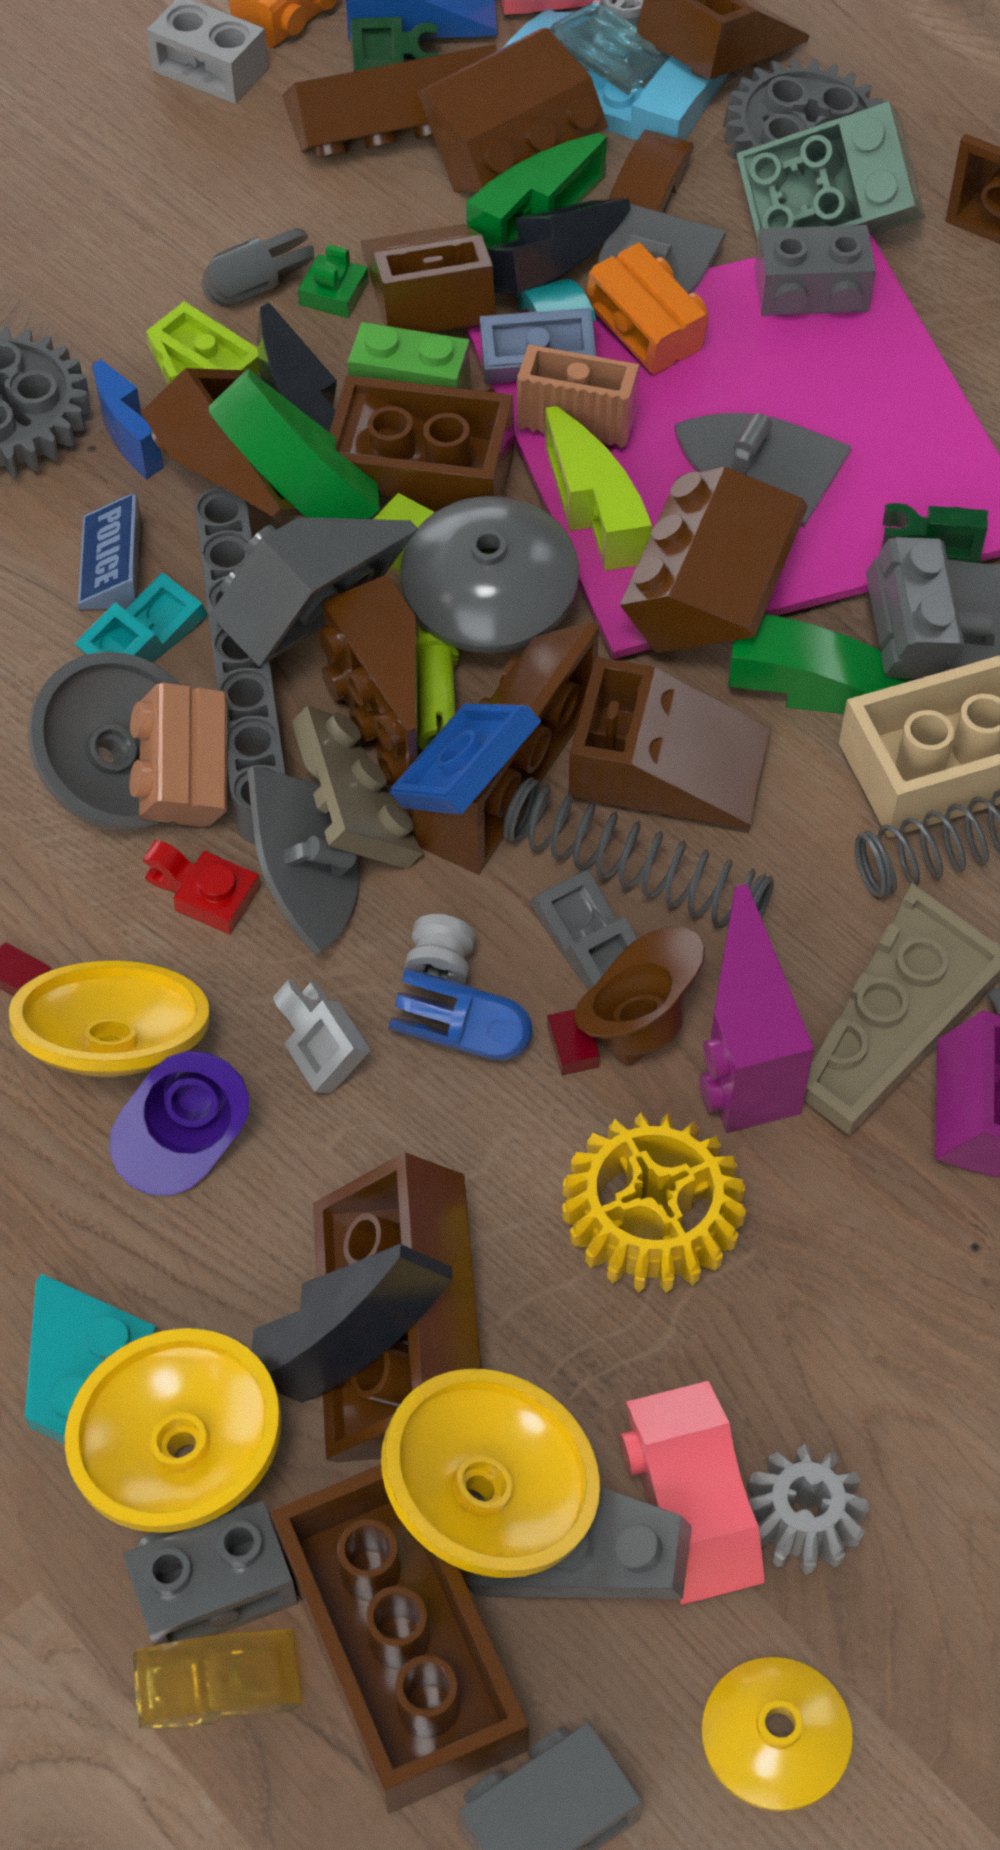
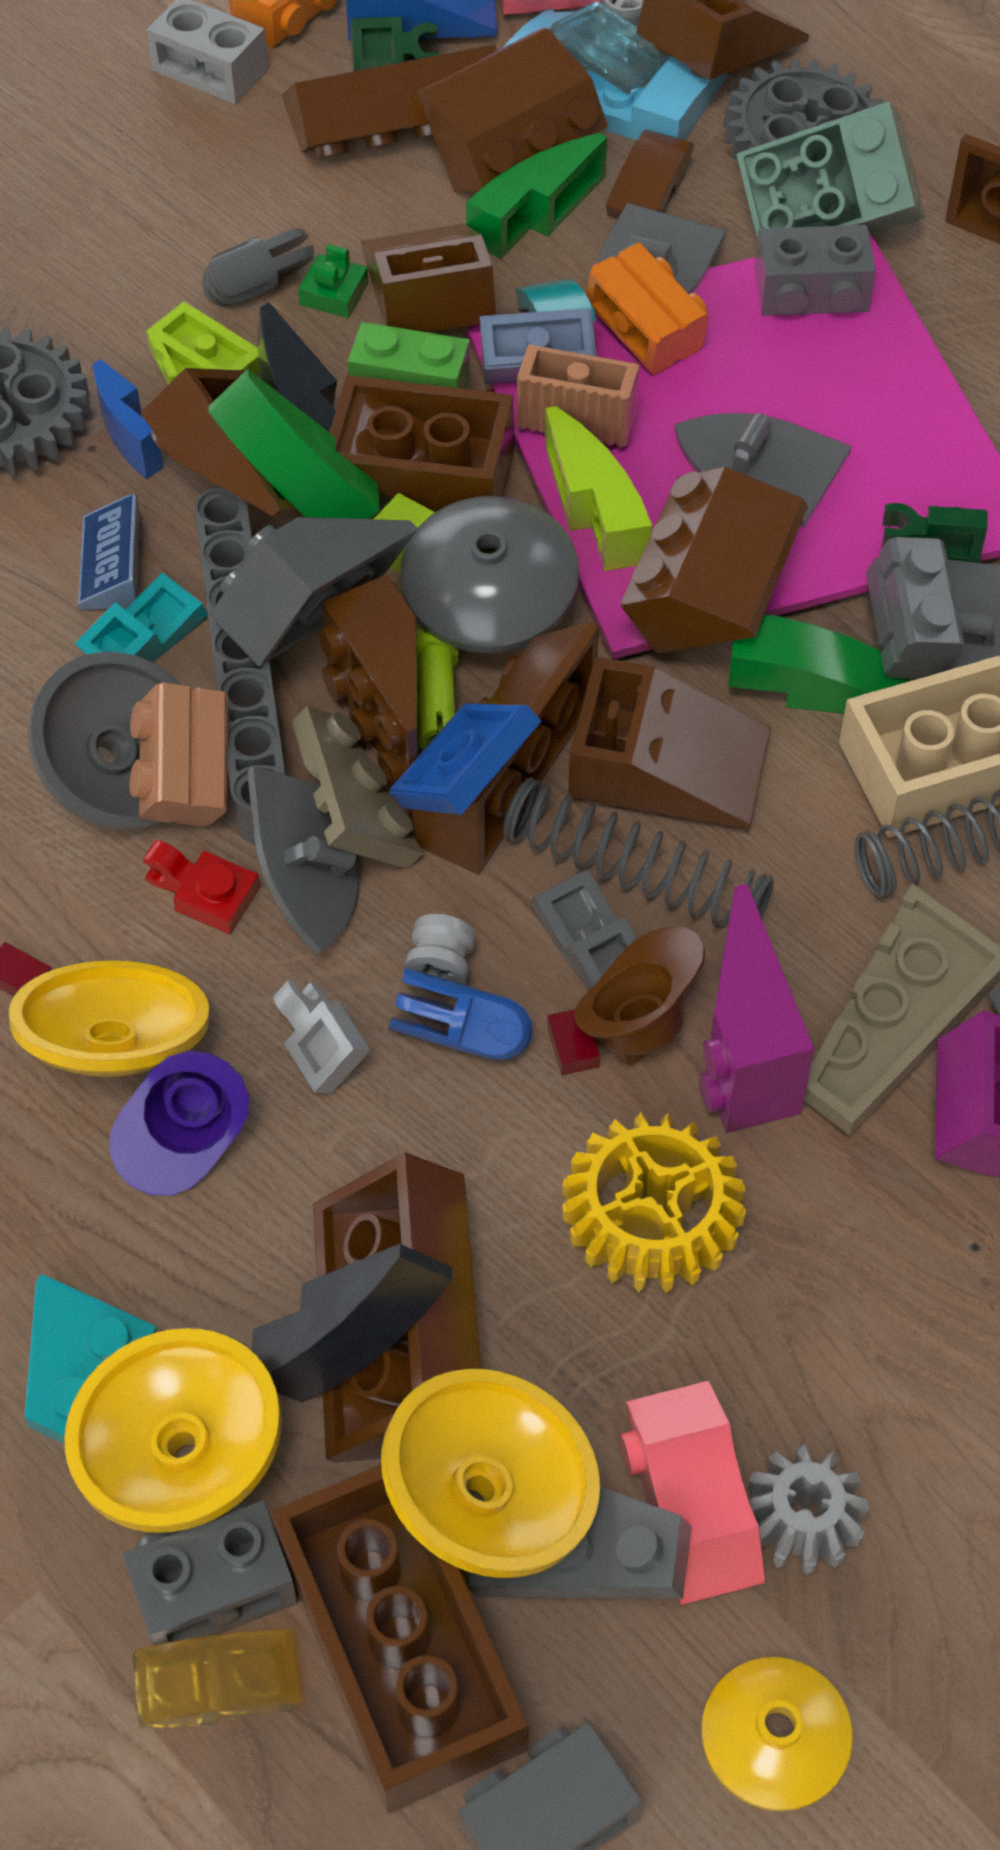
(553, 243): black slope -> none

